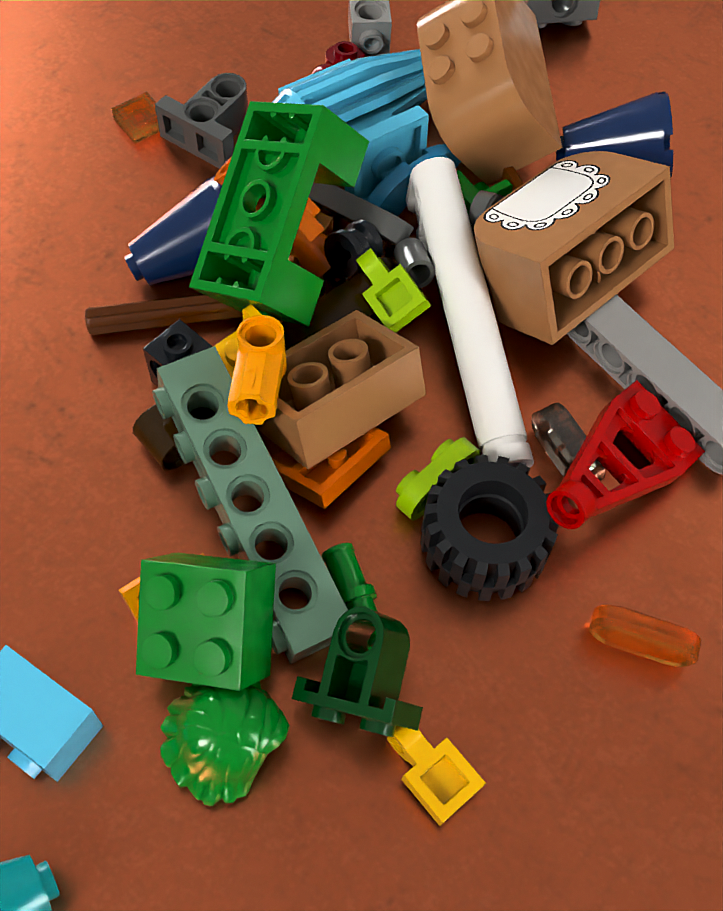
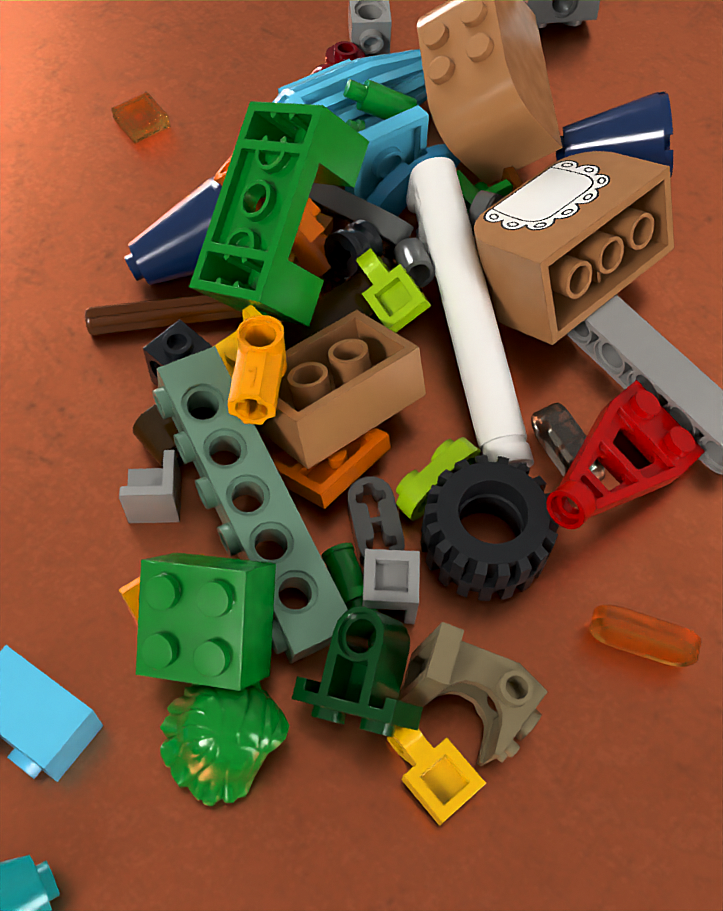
(153, 493): none -> light grey panel
(207, 119): dark grey tile -> none
(376, 101): none -> green plant
(387, 516): none -> dark grey beam
(392, 581): none -> light grey panel
(452, 666): none -> dark tan tile

